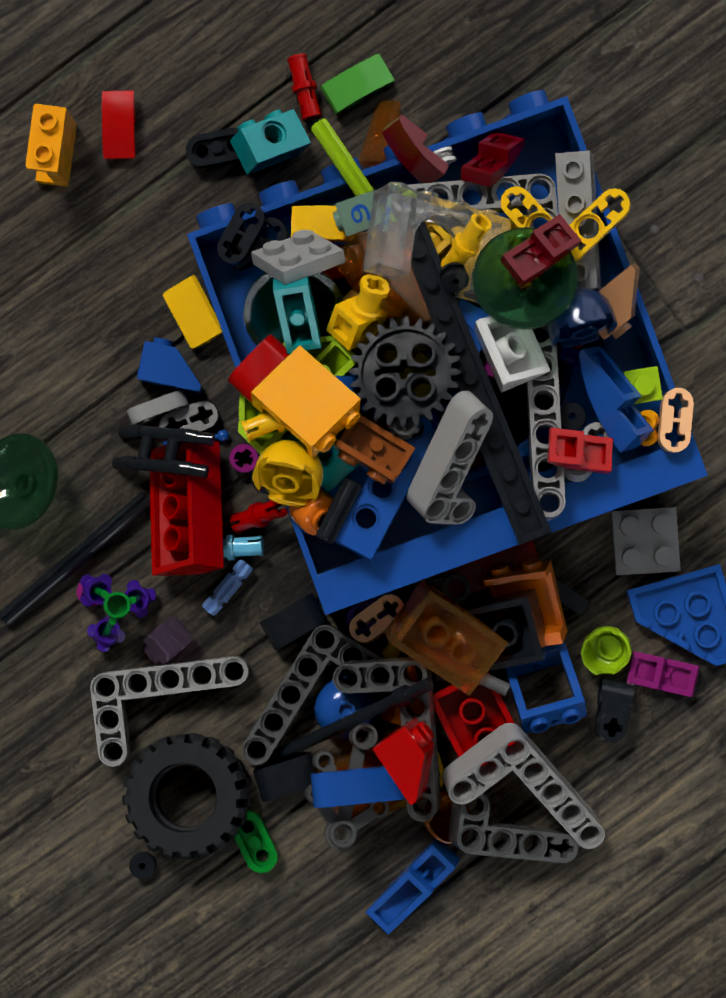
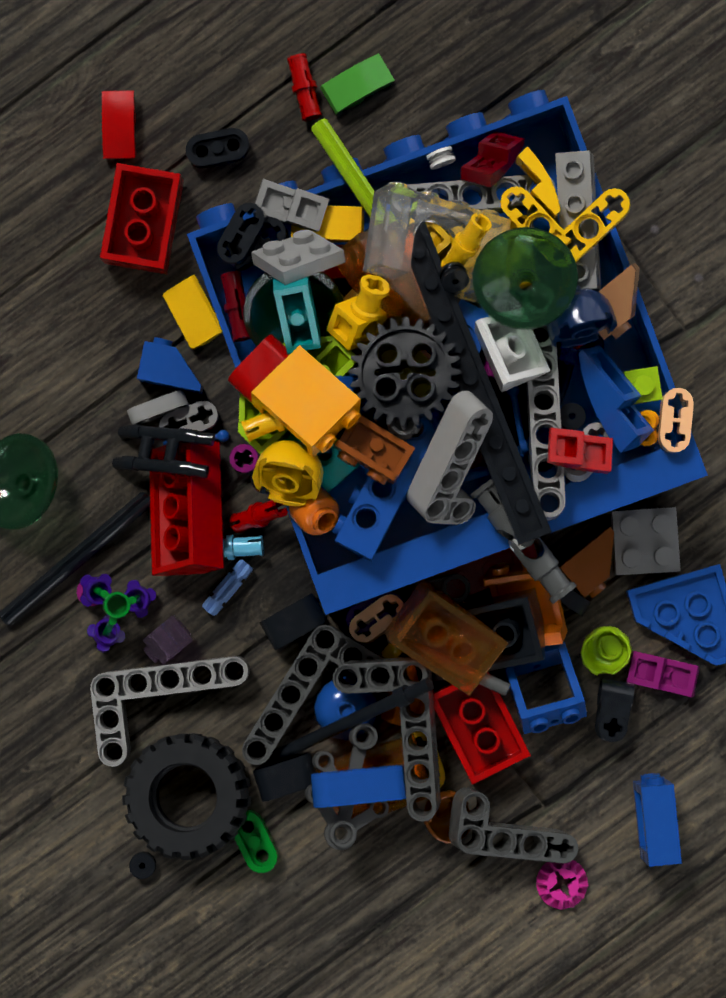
(51, 144): light orange panel -> none
(141, 218): none -> red brick
(234, 304): none -> dark red pin
(257, 152): teal brick -> none
(291, 205): none -> light grey slope
(338, 511): black axle -> none
(354, 213): sand green brick -> none
(372, 150): clear orange slope -> none
(407, 144): dark red slope -> none
(408, 757): red slope -> none
(413, 885): blue slope -> none
(513, 392): none -> blue hinge
(536, 778): light grey beam -> none
(541, 251): dark red slope -> none
(542, 568): none -> dark grey piece
(544, 190): none -> yellow slope
(557, 898): none -> dark pink gear
(591, 564): none -> dark orange slope
(657, 820): none -> blue window

